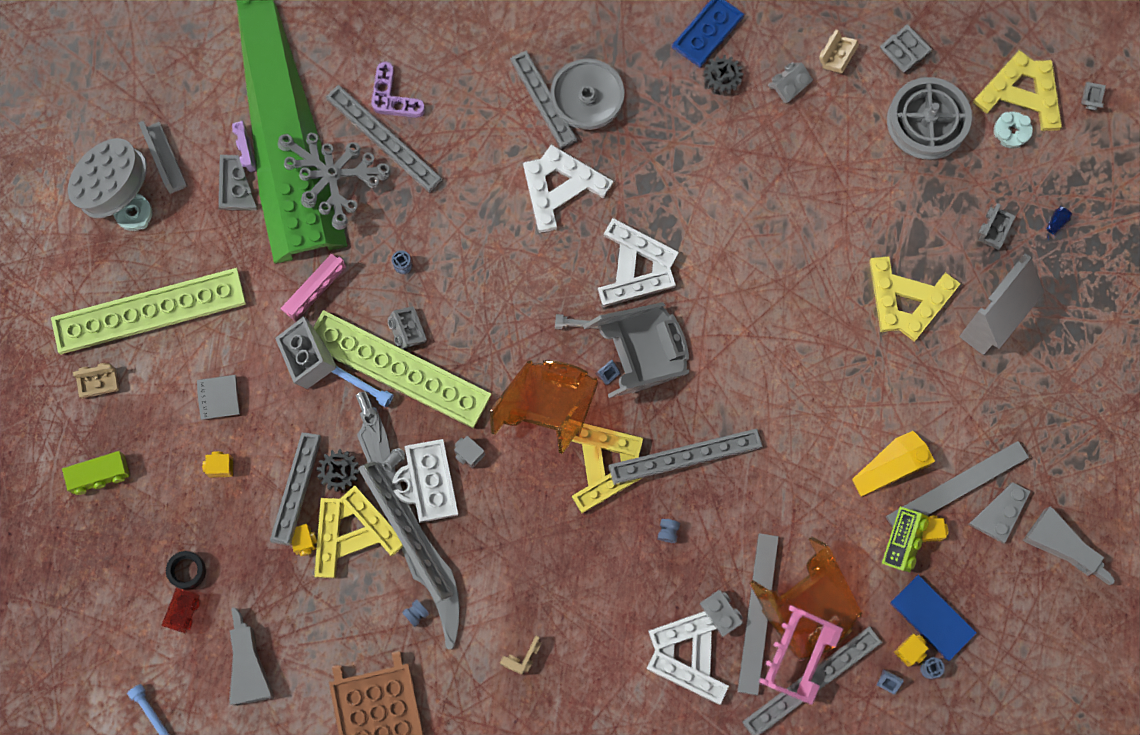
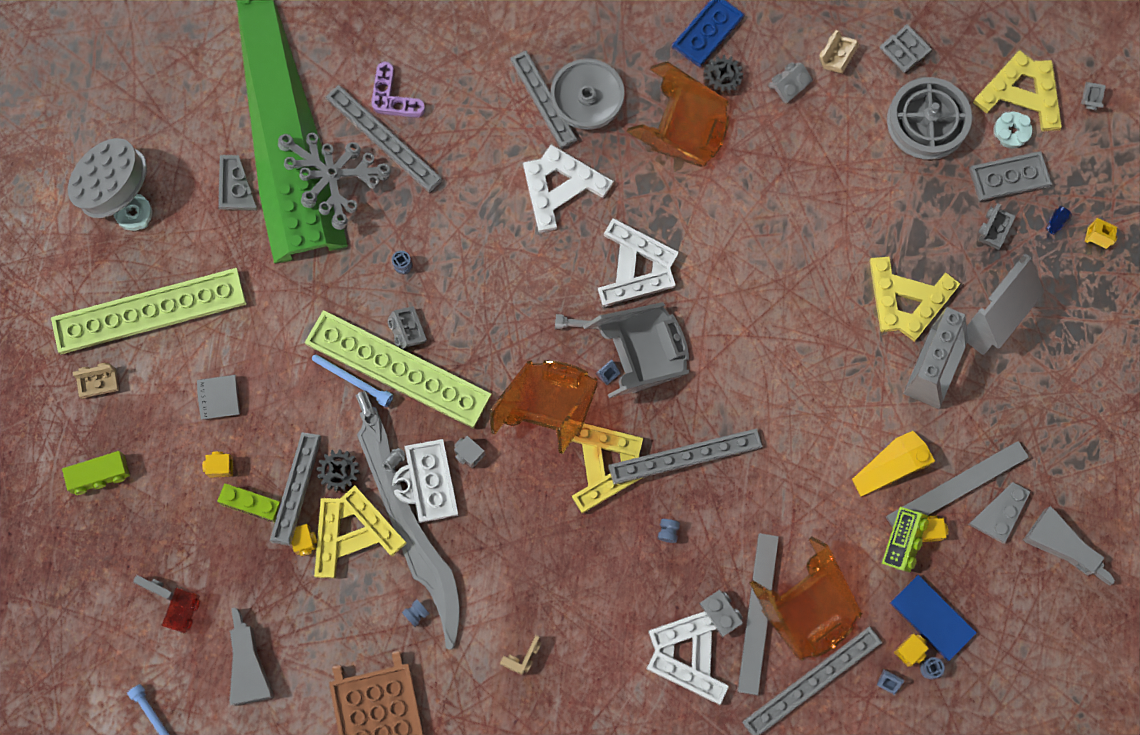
(154, 586): none -> light grey plate
(163, 156): light grey fence -> none
(170, 568): black tyre -> none
(244, 145): lavender hinge -> none
(249, 503): none -> lime brick
(305, 354): light grey slope -> none
(313, 287): bright pink fence -> none
(406, 532): light grey tile -> none
(692, 121): none -> clear orange windscreen
(829, 635): bright pink hinge -> none
(938, 359): none -> light grey windscreen
(1010, 176): none -> light grey tile
(1101, 233): none -> yellow brick

